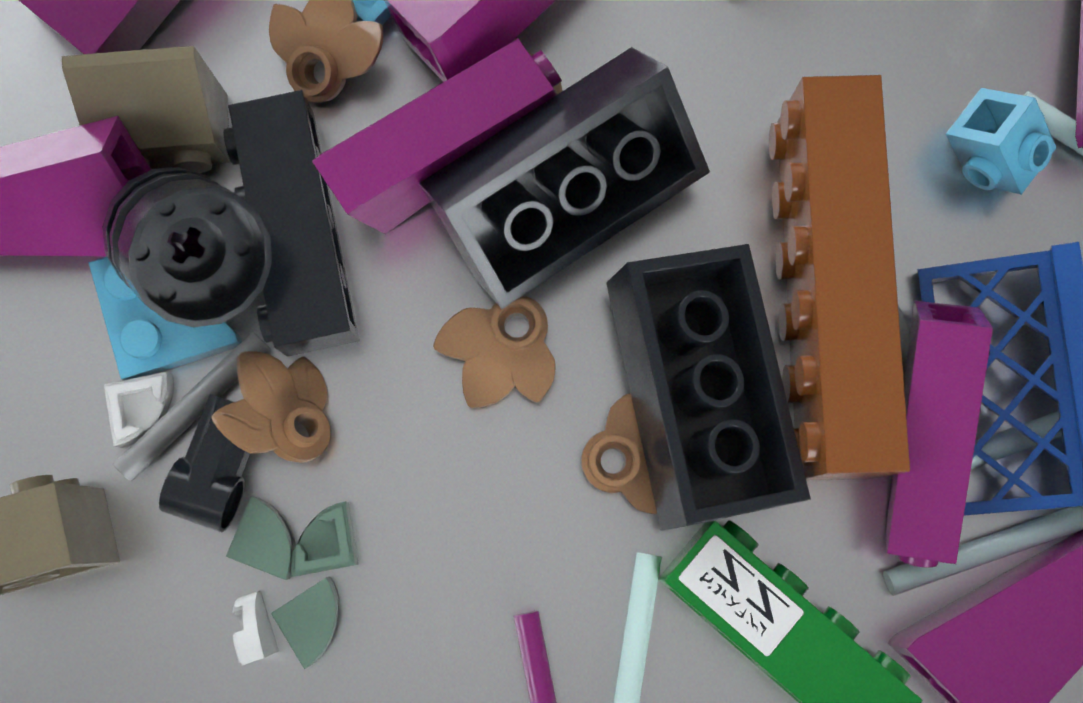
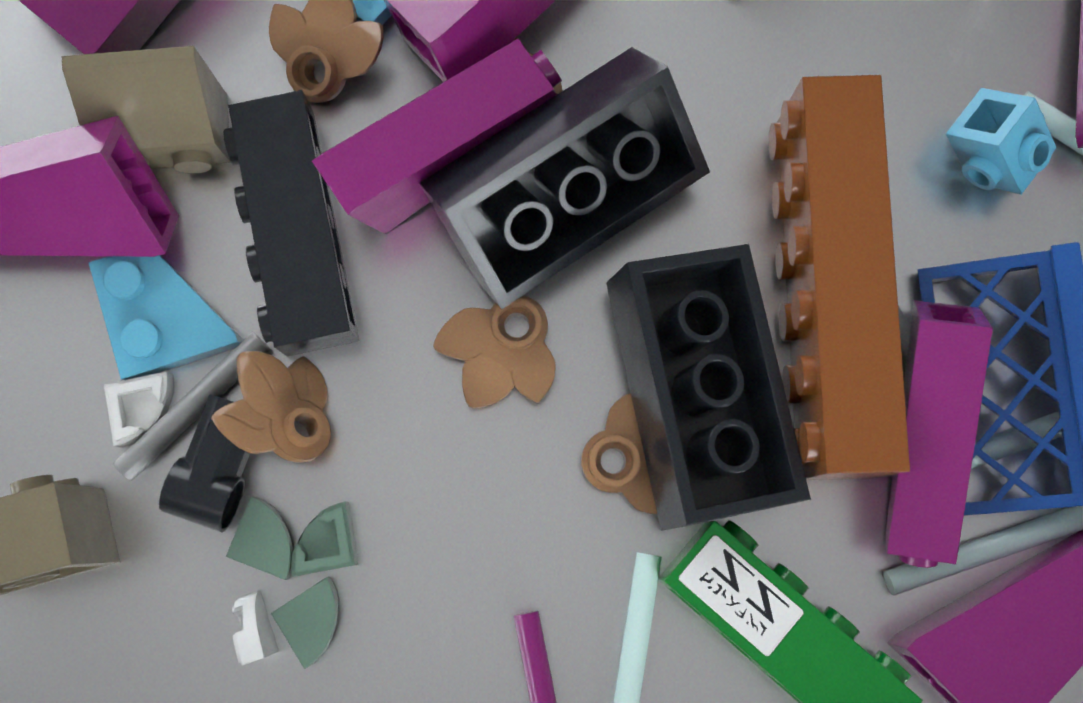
(215, 268): black wheel -> none

